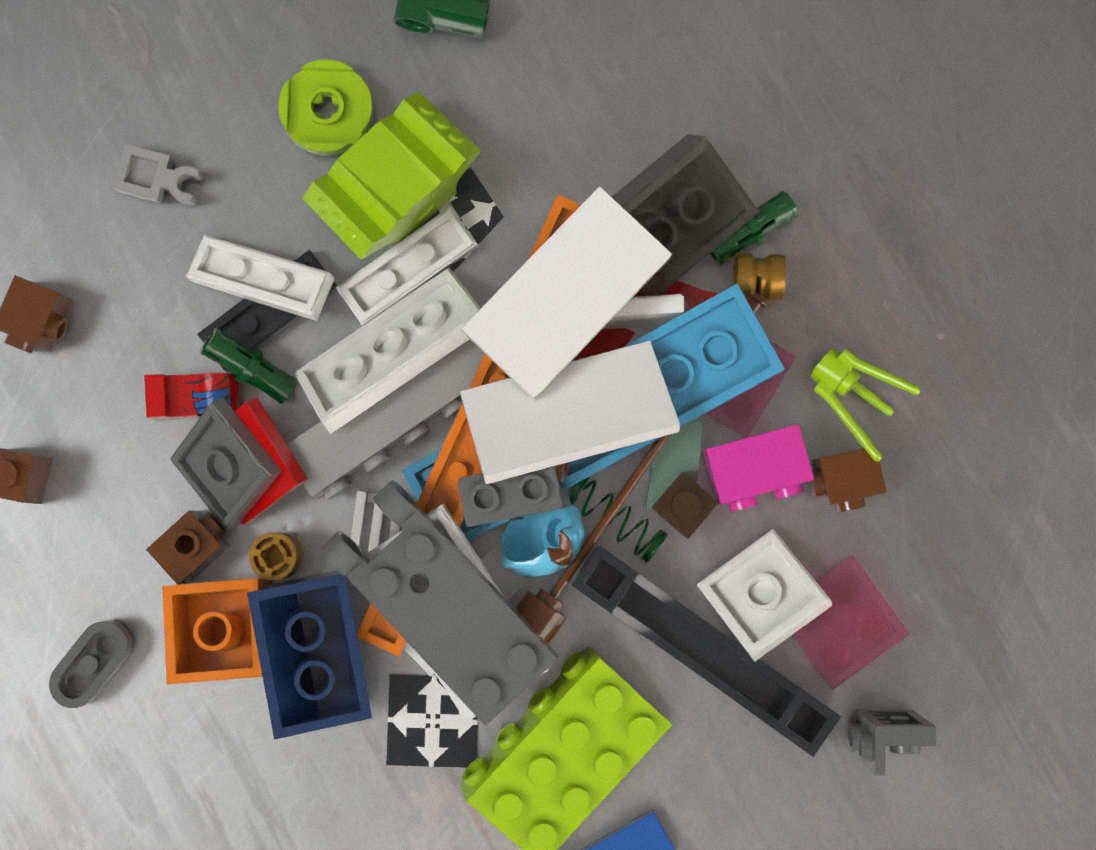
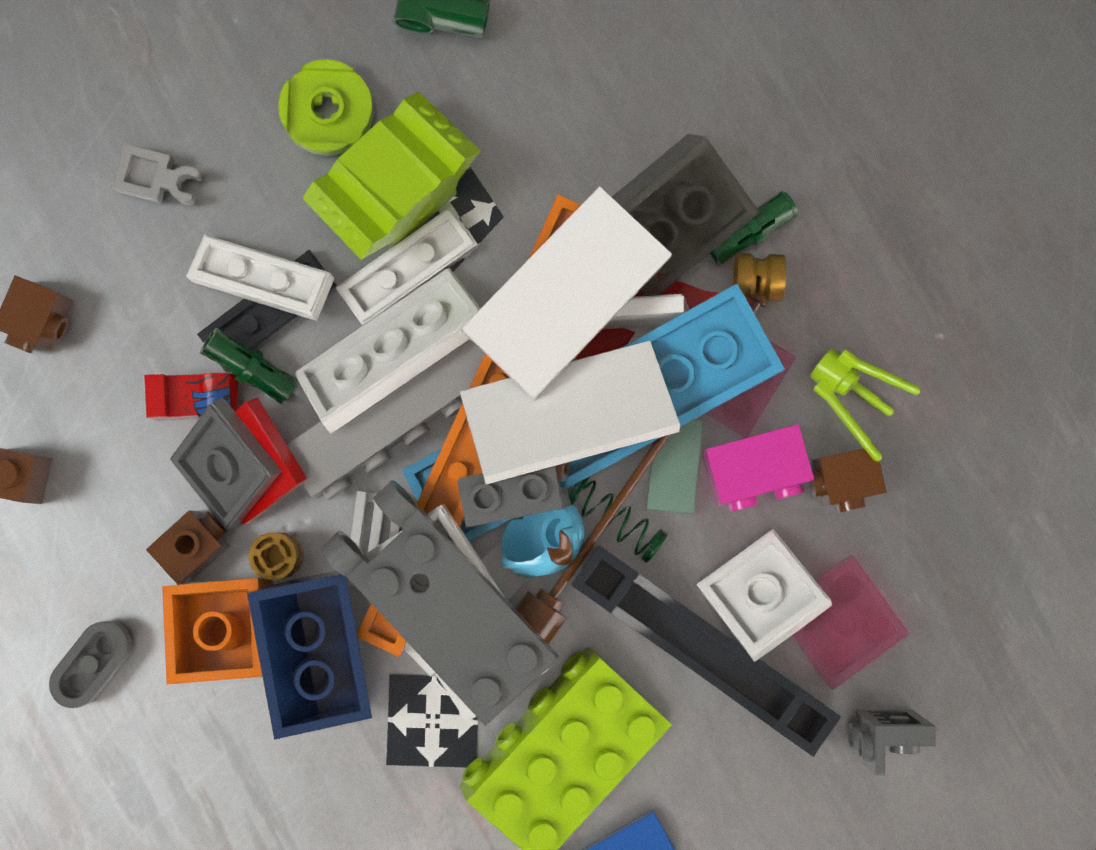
(684, 505): dark brown plate -> none

